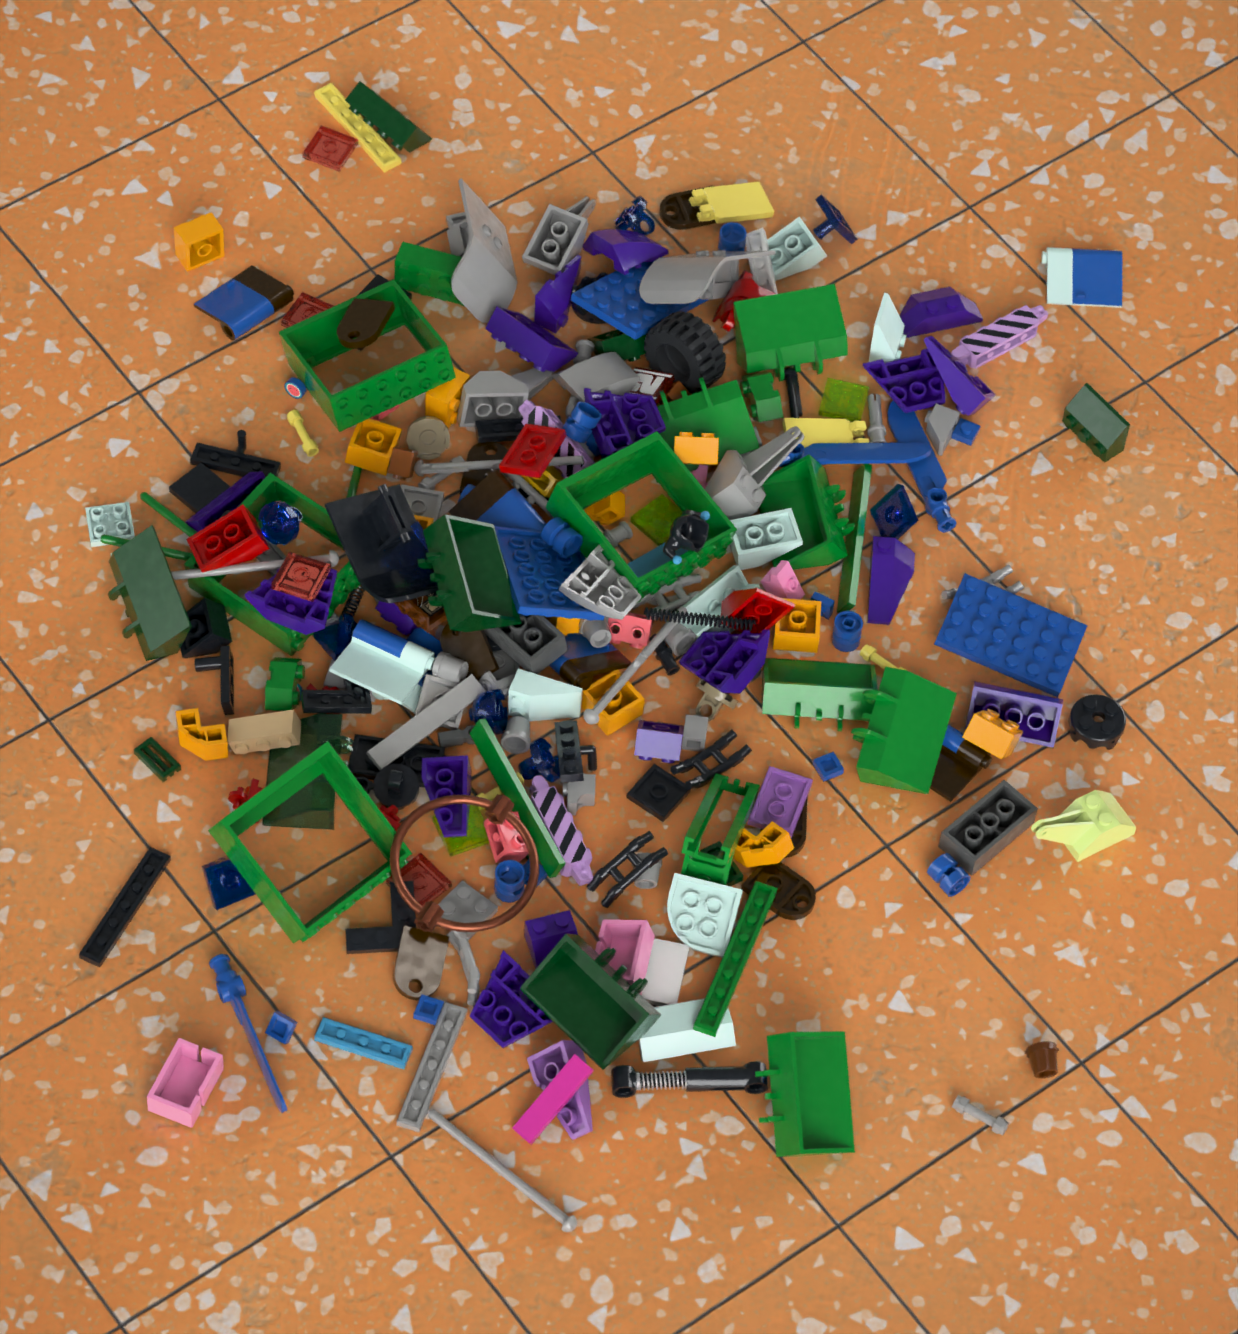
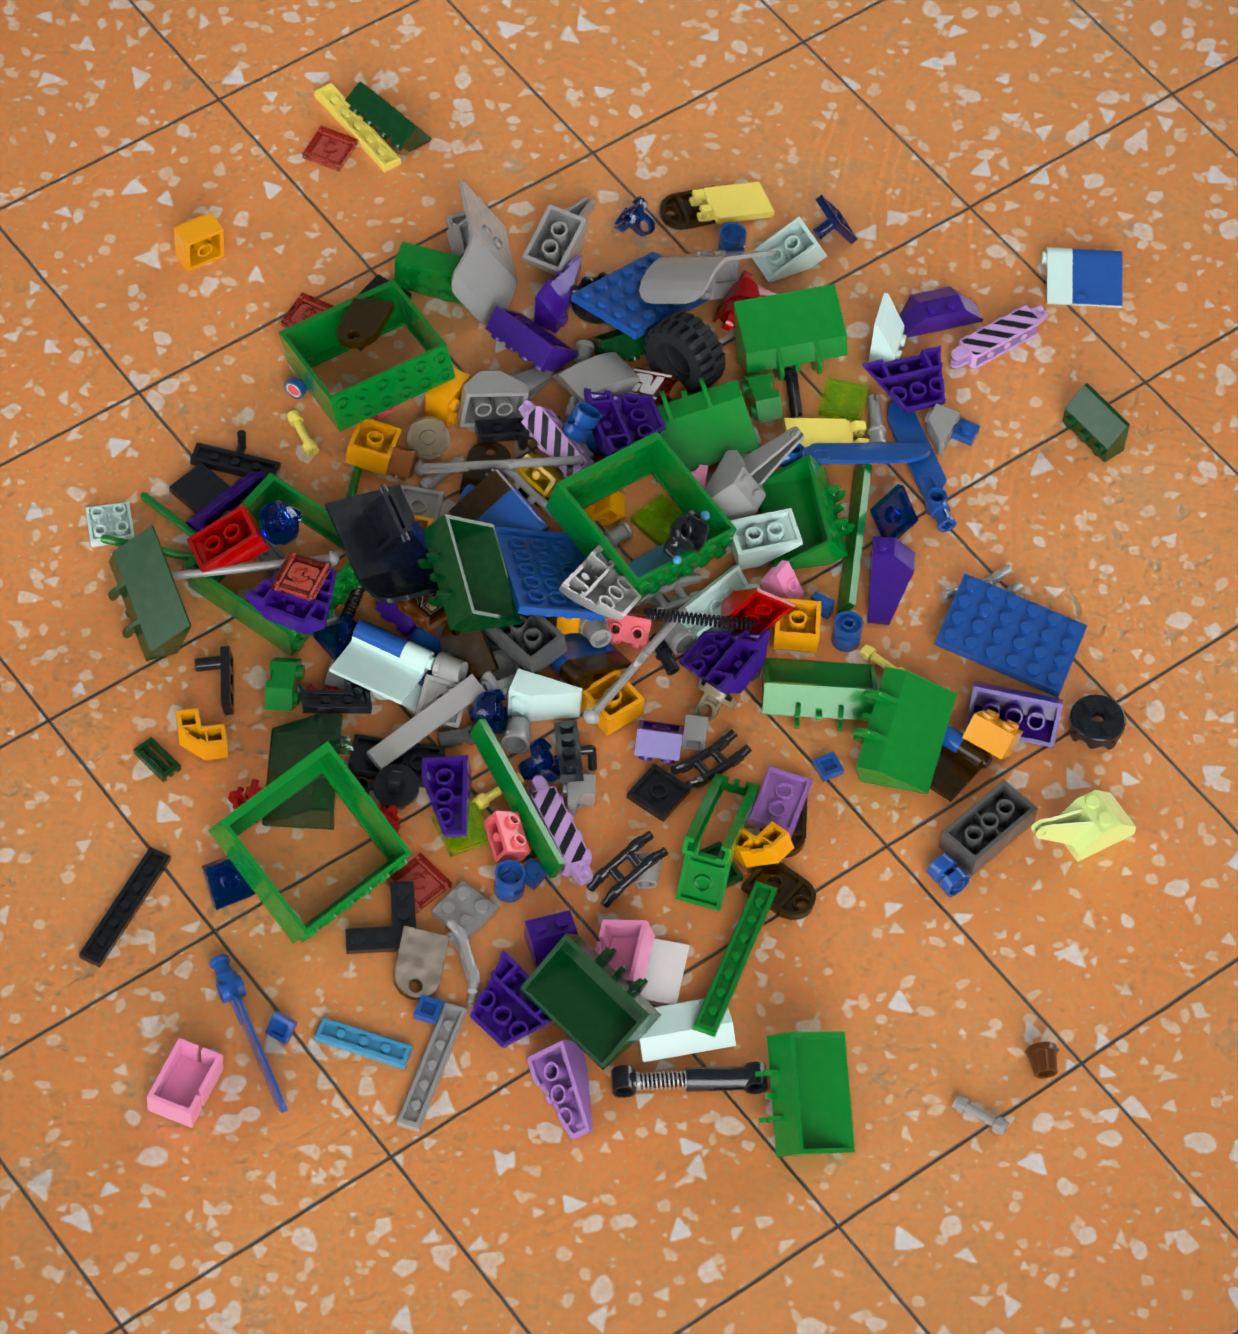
(207, 631): black slope -> none
(245, 301): blue door -> none
(264, 732): tan brick -> none
(431, 913): copper piece -> none
(532, 450): red plate -> none
(553, 1099): dark pink tile -> none
(561, 537): blue wheel -> none
(569, 1223): light grey bar -> none
(624, 248): dark purple wedge -> none
(697, 450): light orange brick -> none
(703, 913): light aqua plate -> none
(761, 266): white tile -> none
(966, 391): dark purple wedge -> none

